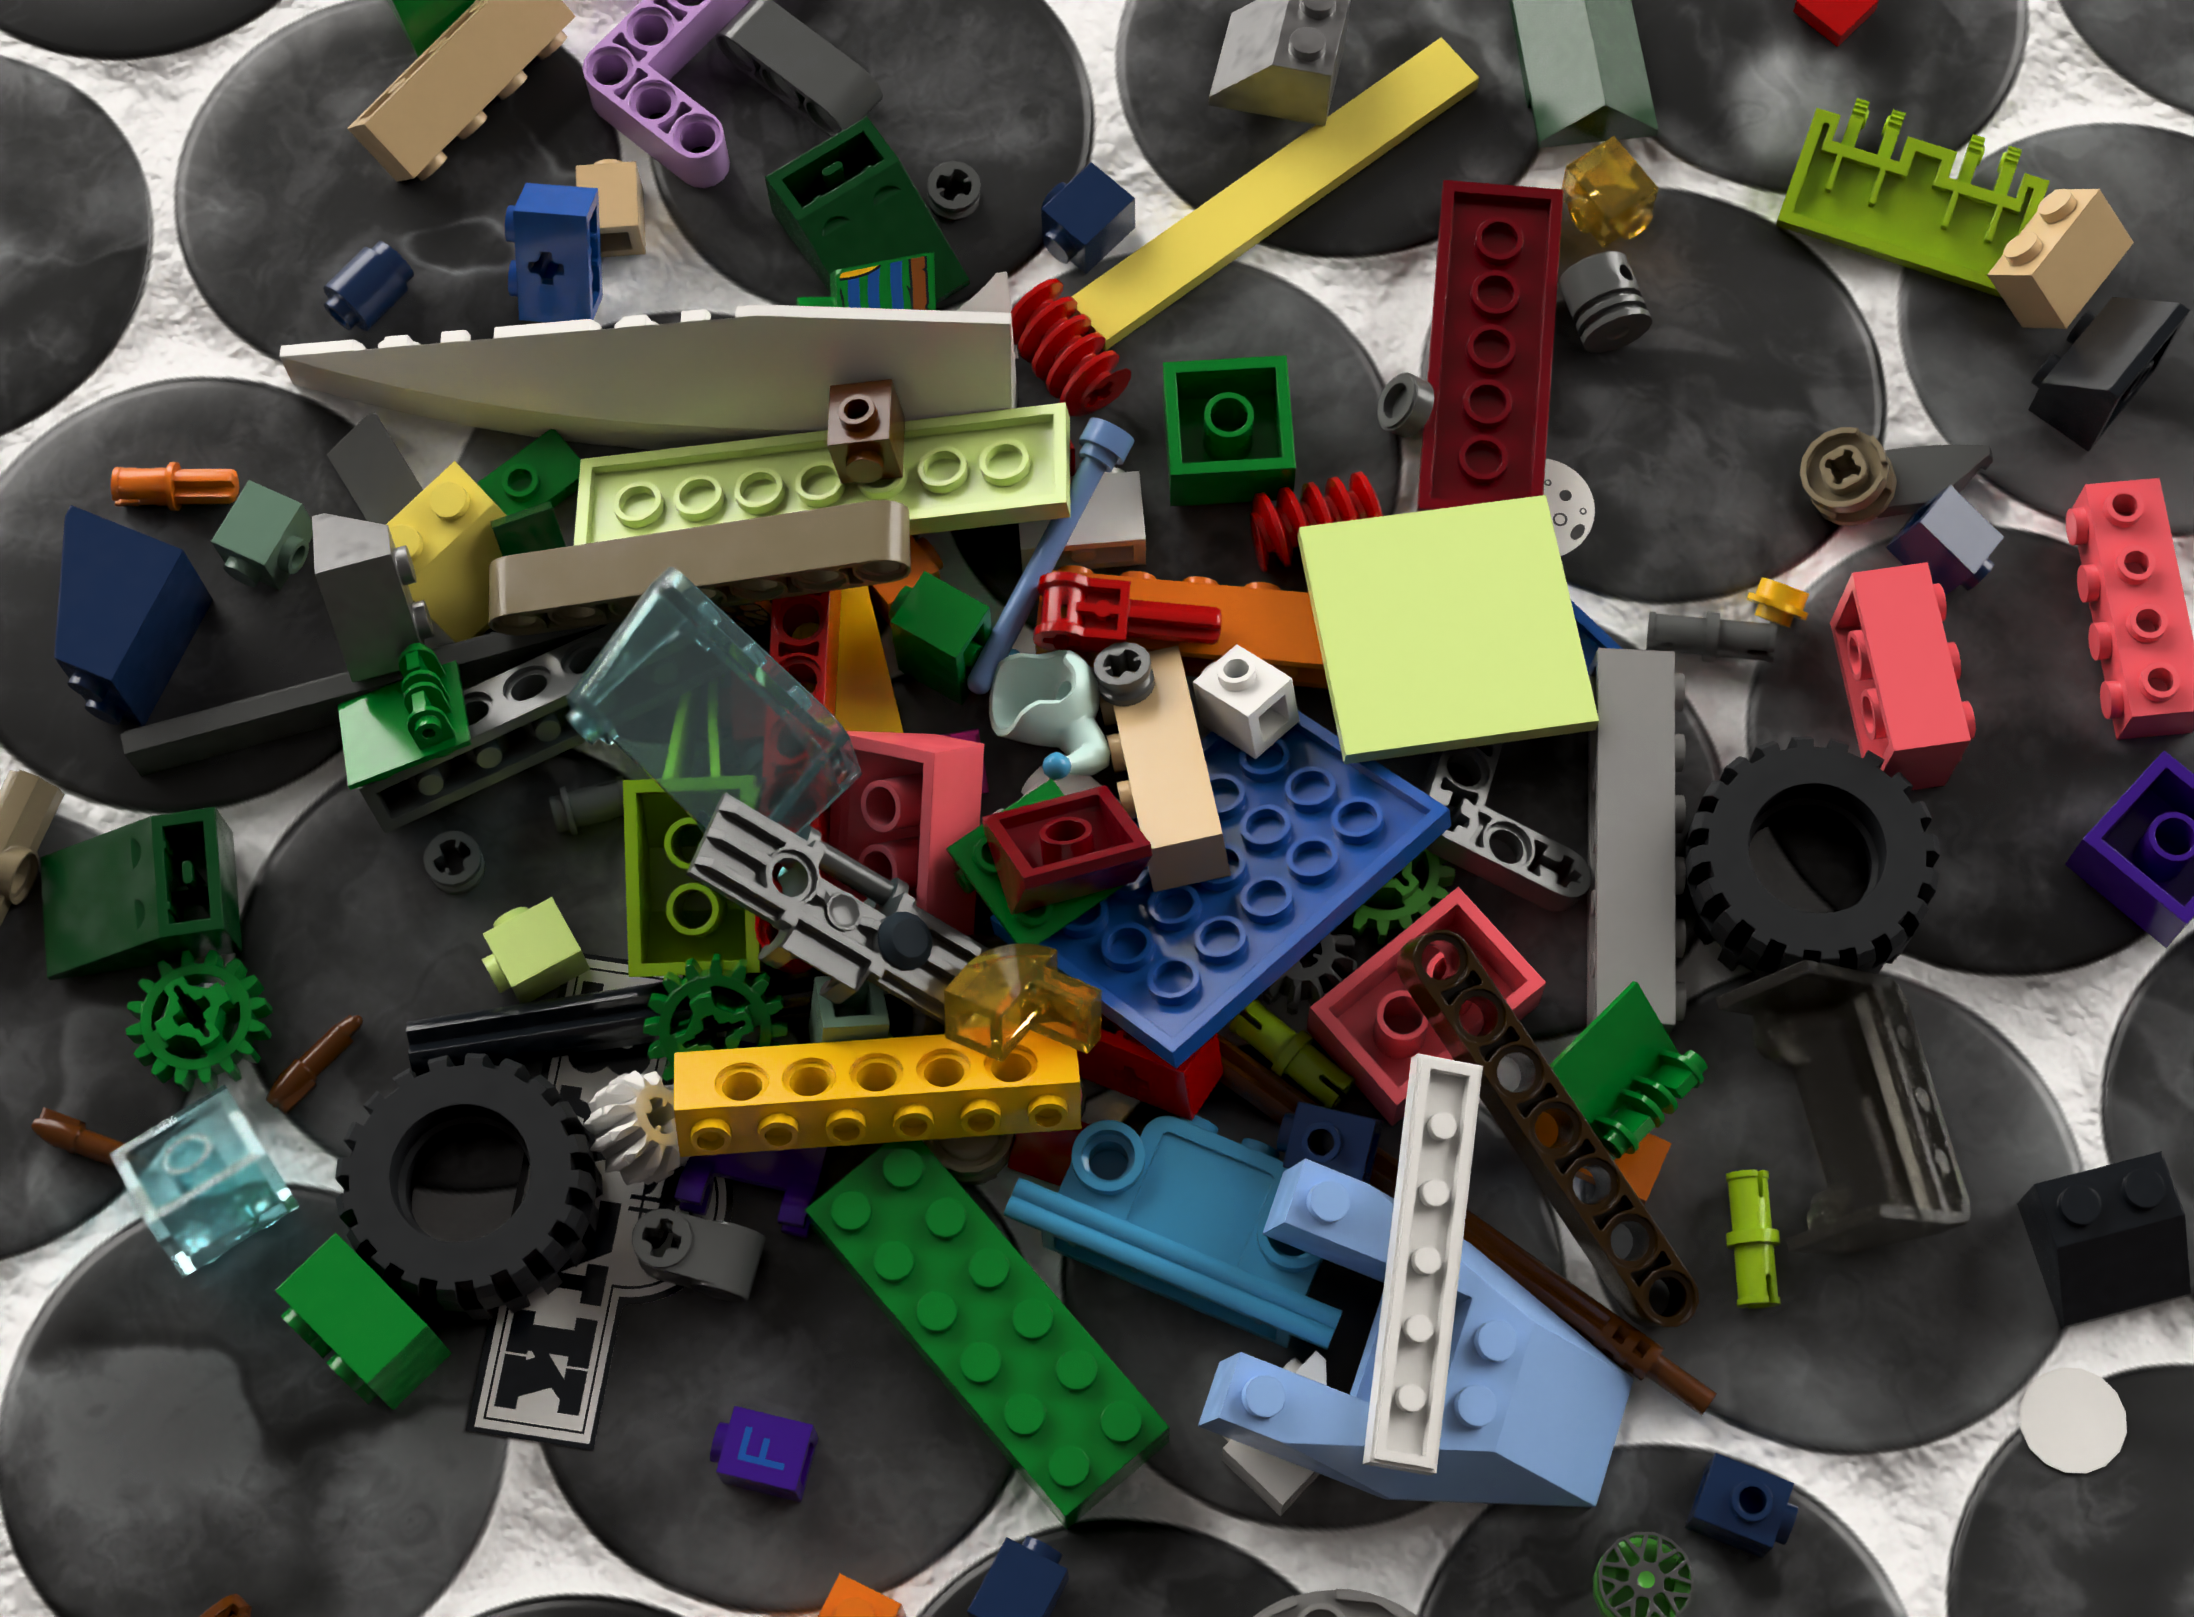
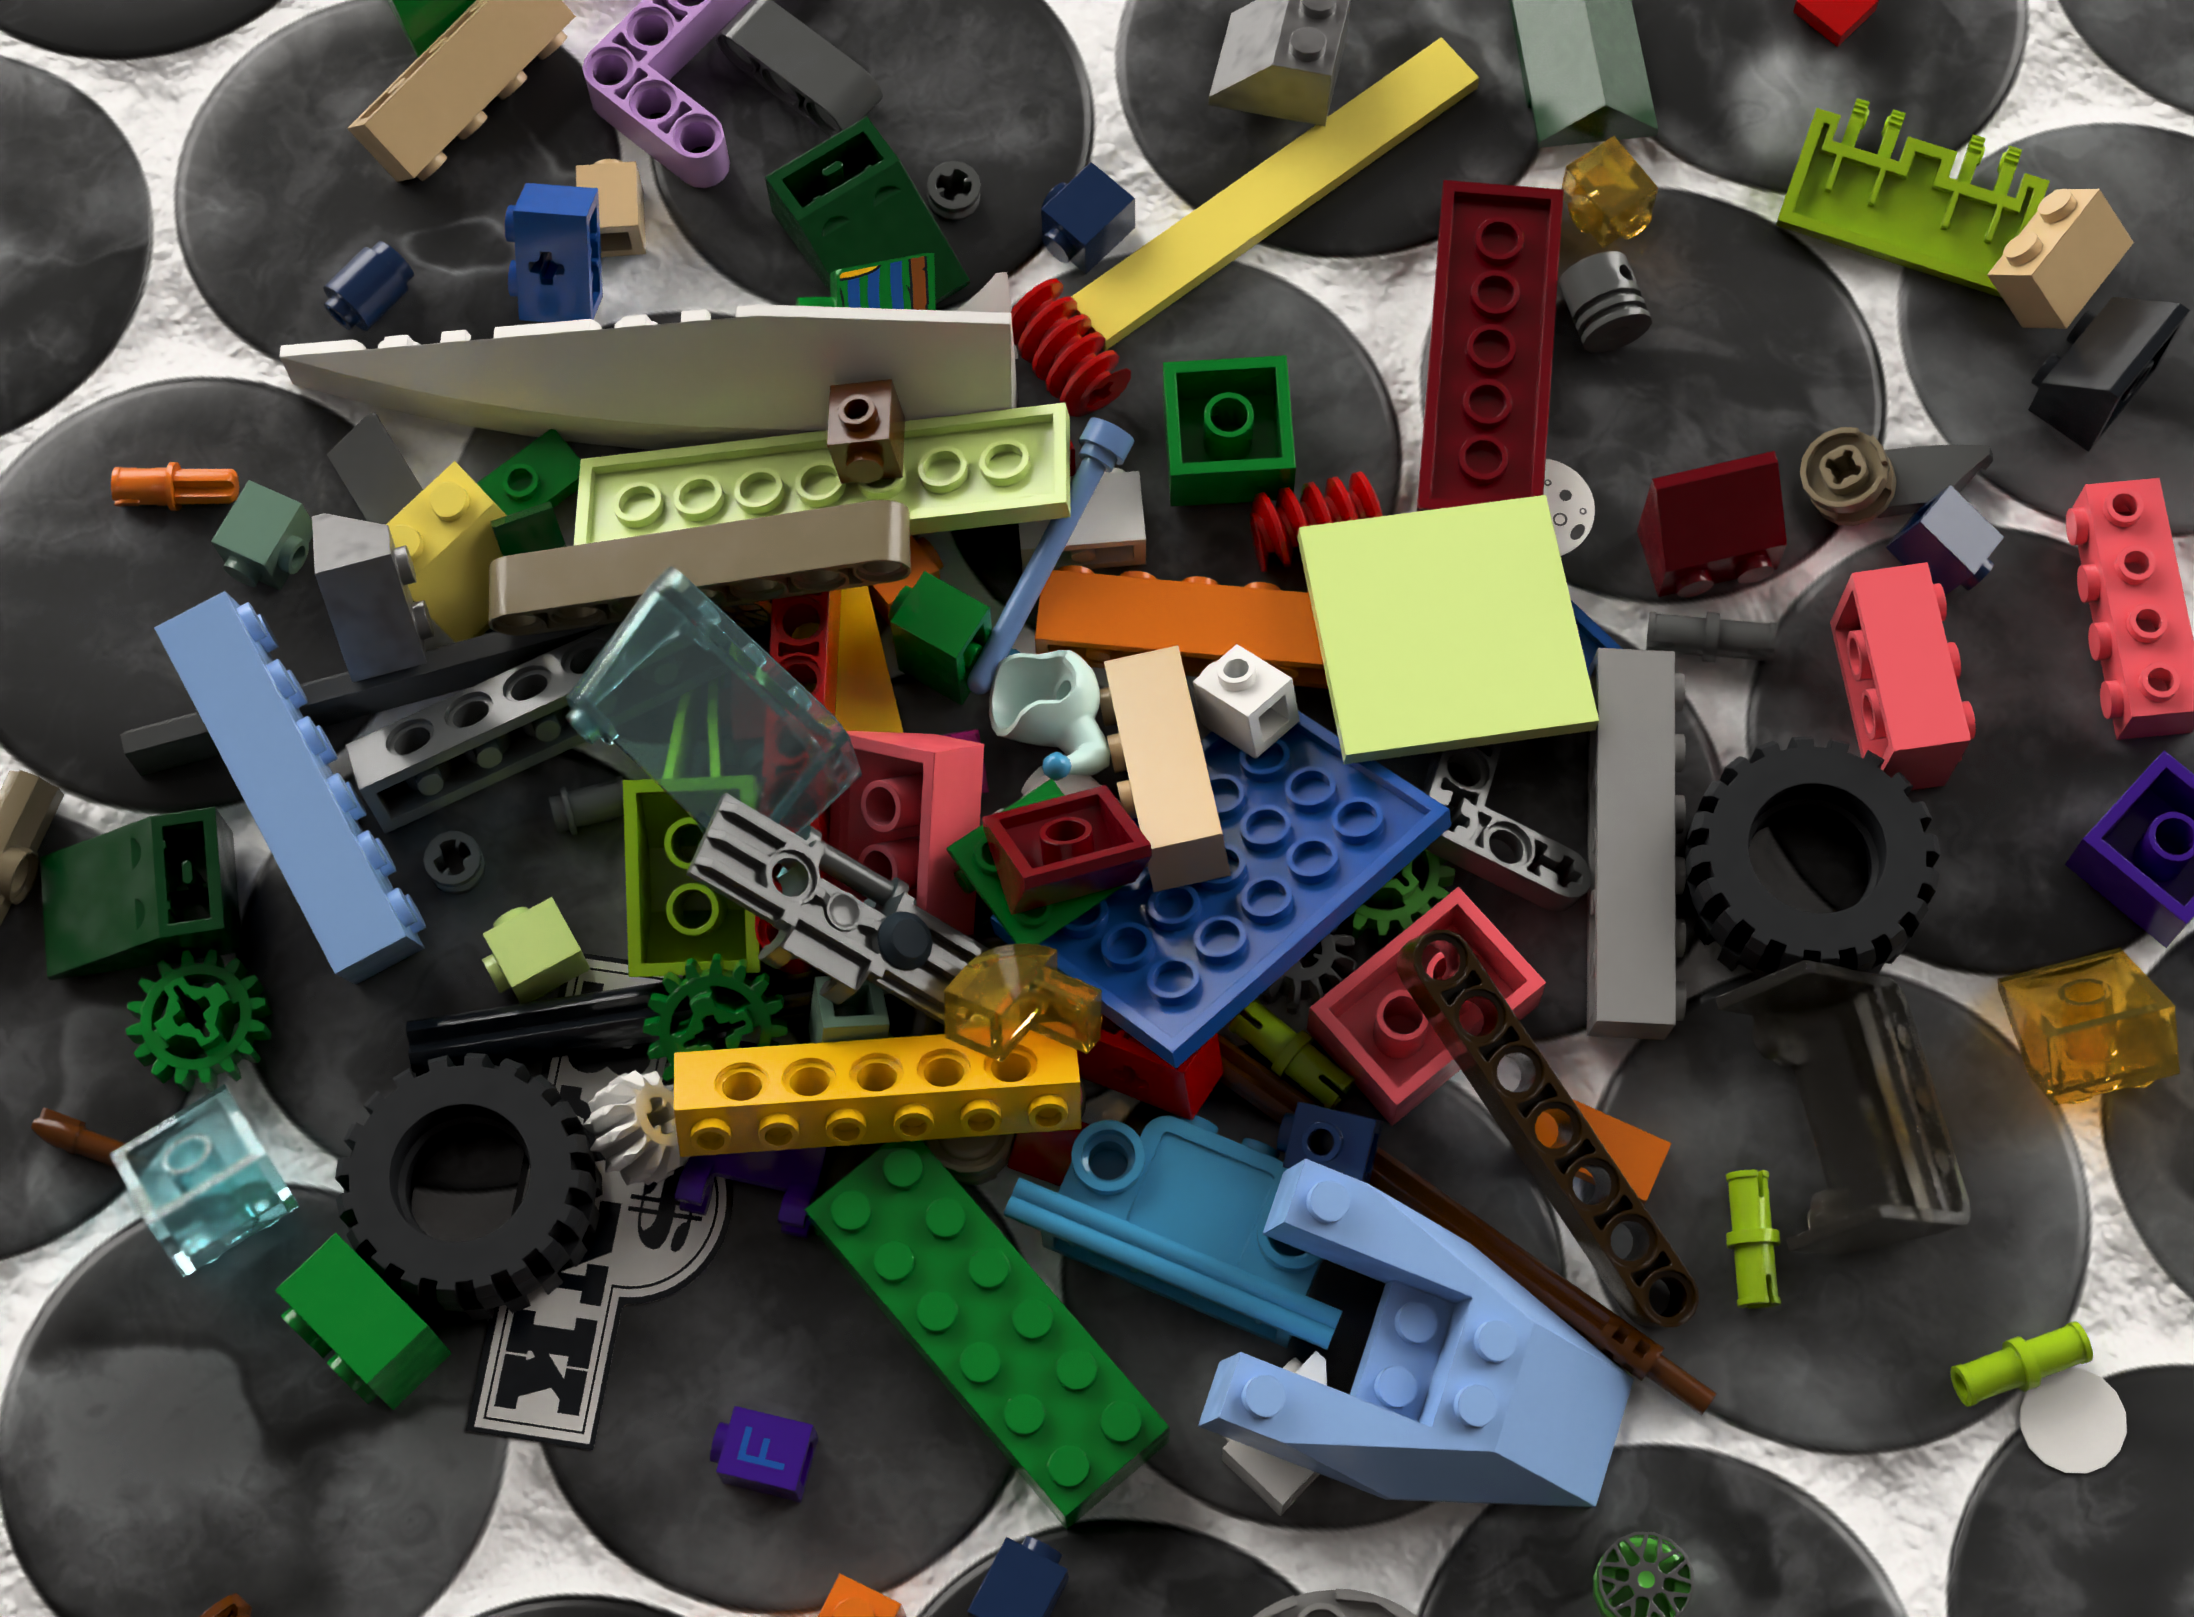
(123, 615): dark blue slope -> none
(289, 787): none -> light blue brick
(301, 1074): reddish brown piece -> none
(405, 720): green hinge -> none
(711, 1255): dark grey piece -> none
(1104, 615): red connector -> none
(1120, 661): dark grey bush -> none
(1405, 405): dark grey tile -> none
(1423, 1265): white tile -> none
(1626, 1072): green hinge -> none
(1714, 525): none -> dark red slope
(1742, 1506): dark blue brick -> none
(1779, 602): yellow plate -> none
(2021, 1364): none -> lime pin
(2091, 1026): none -> clear yellow slope
(2109, 1239): black slope -> none

